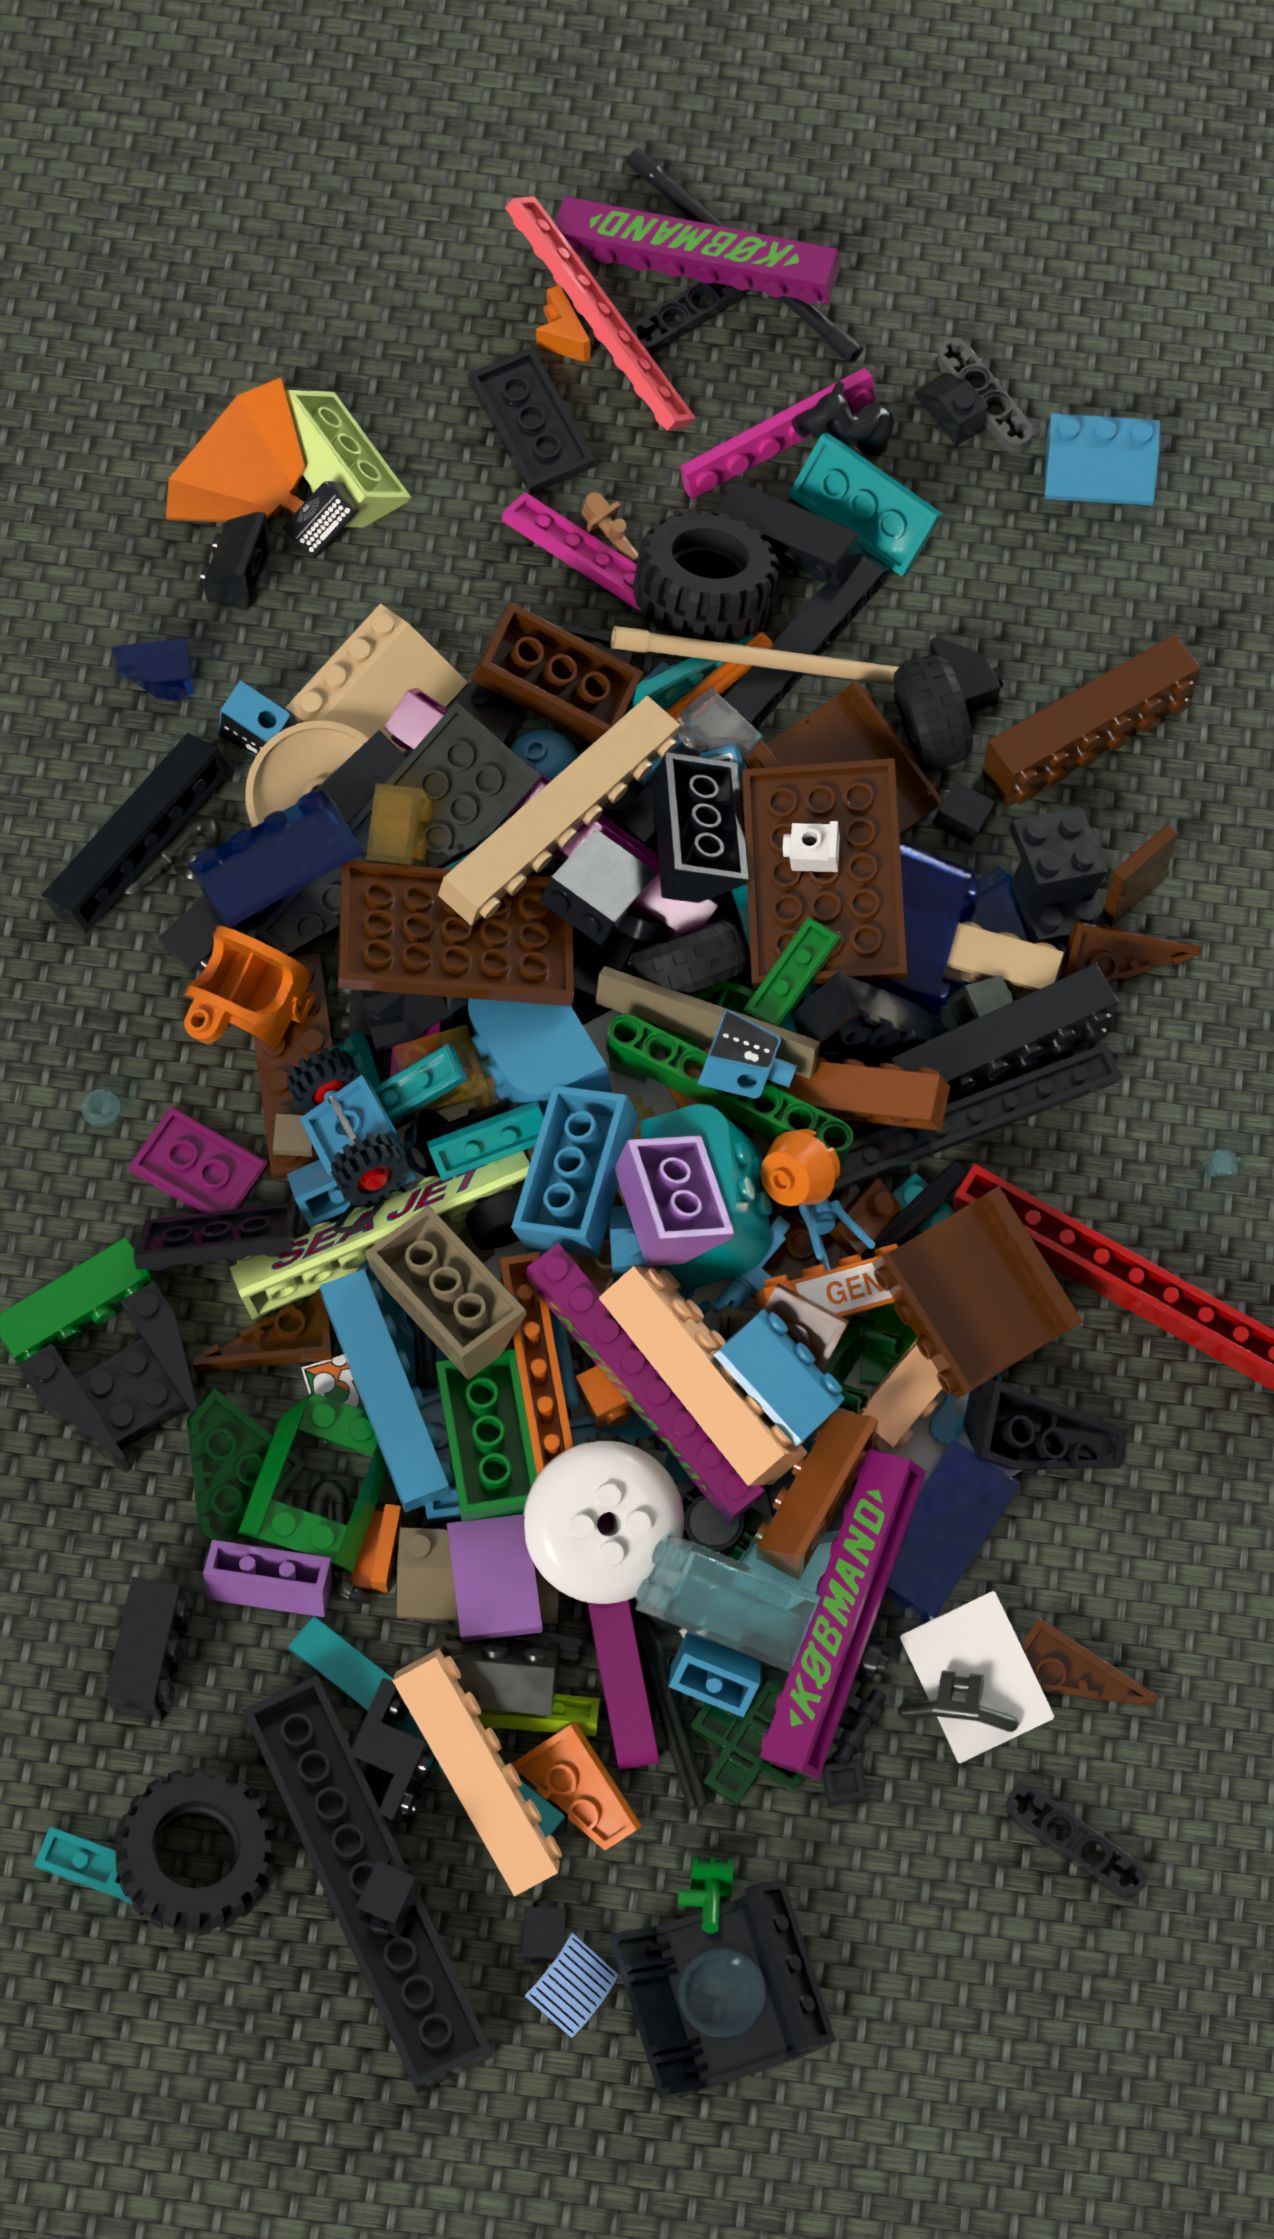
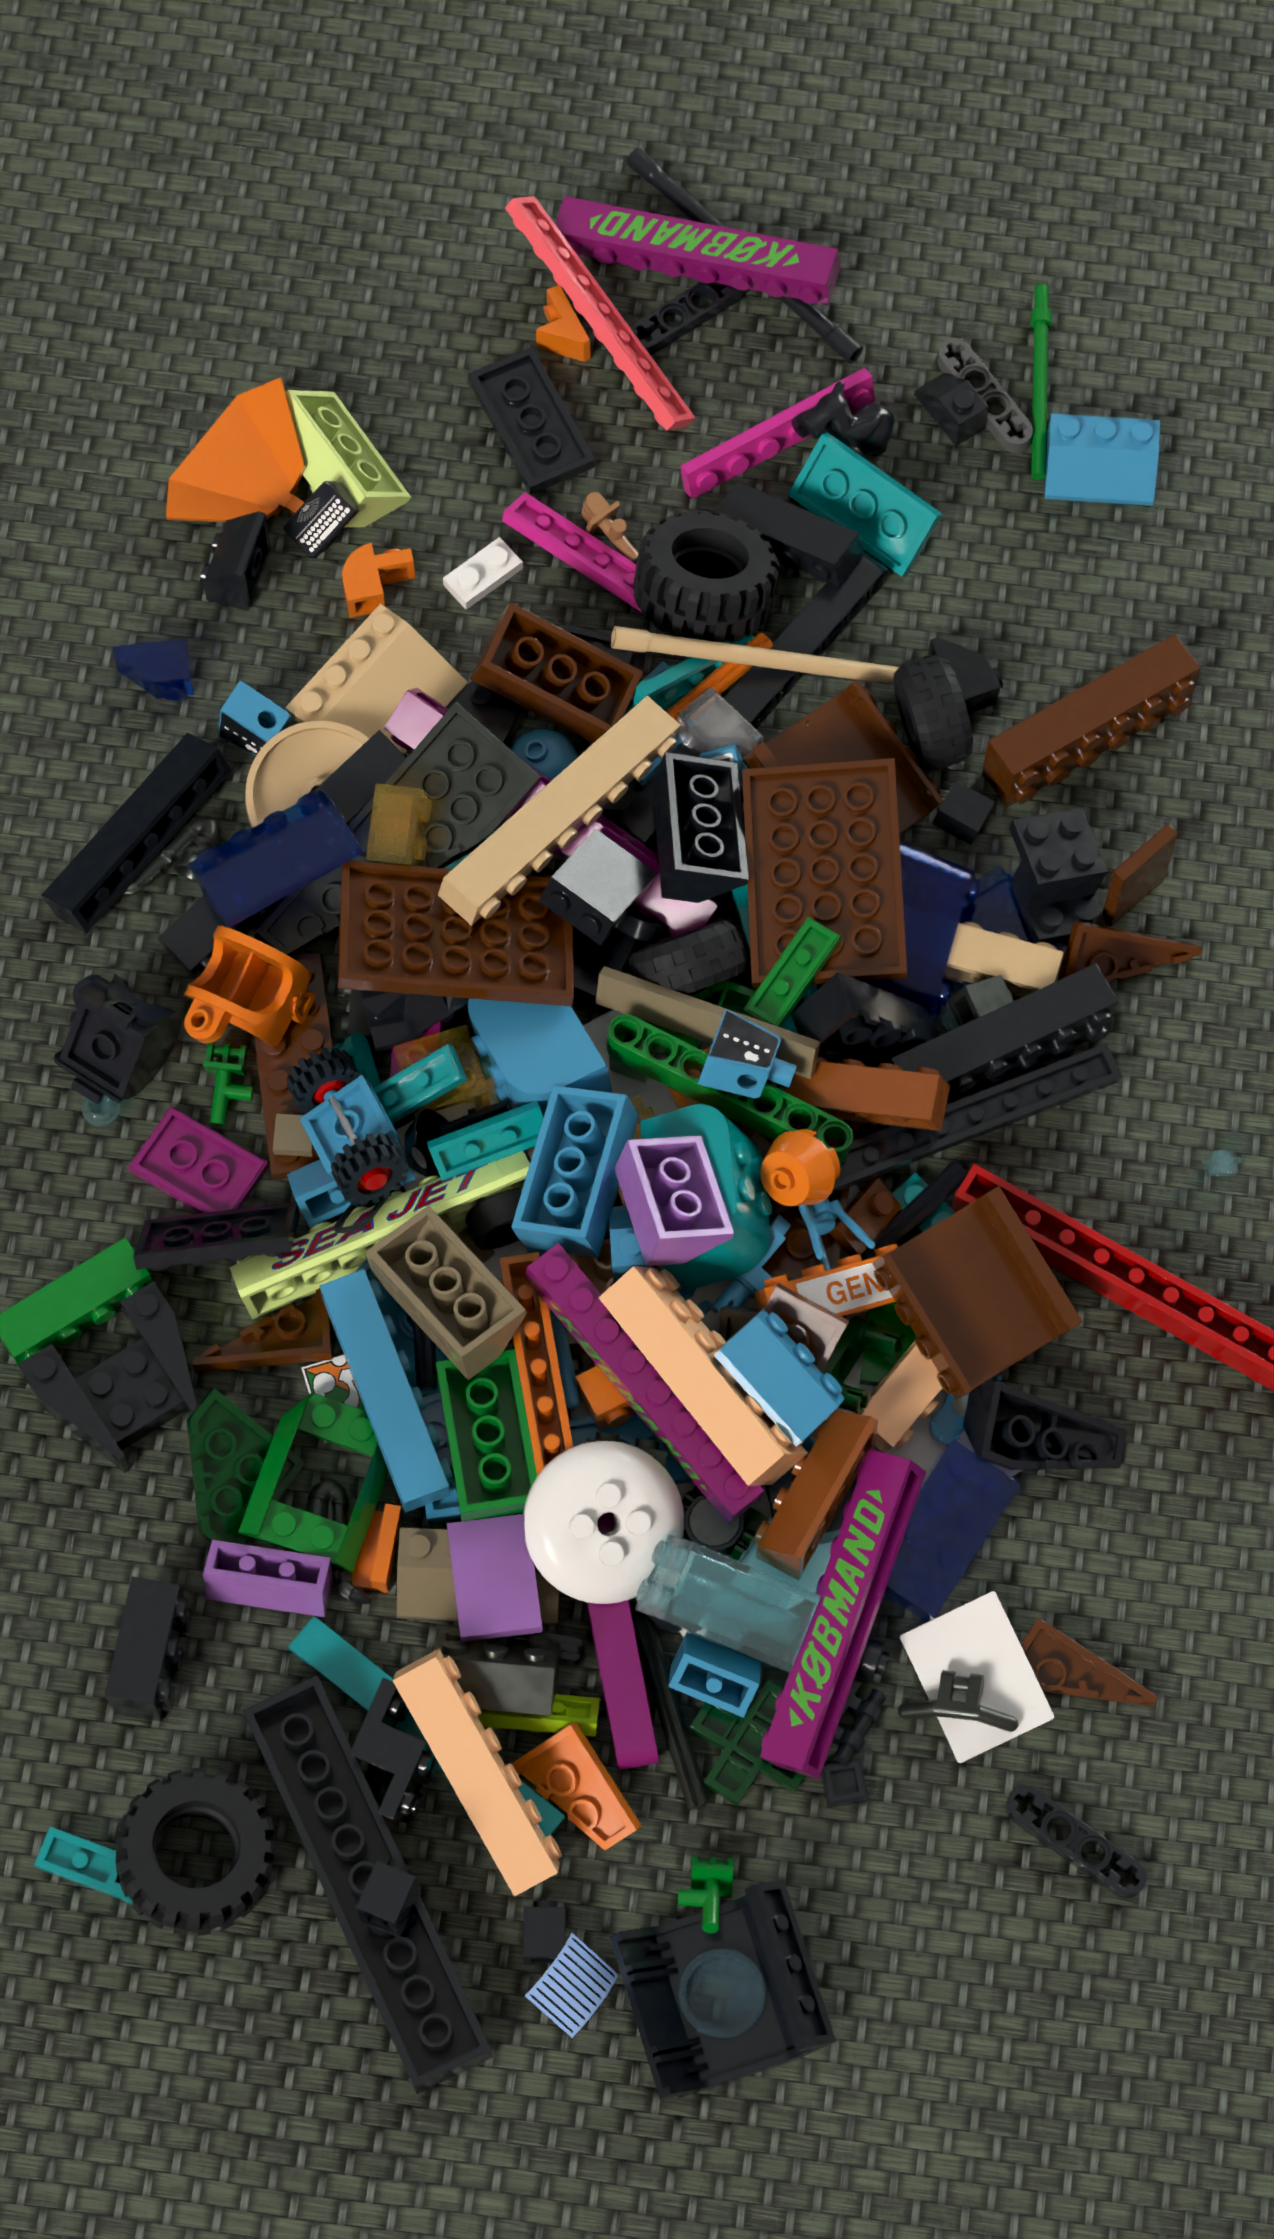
(115, 1040): none -> black animal
(224, 1070): none -> green arm
(366, 573): none -> orange brick
(482, 573): none -> white plate
(819, 857): white brick -> none
(1040, 321): none -> green bar

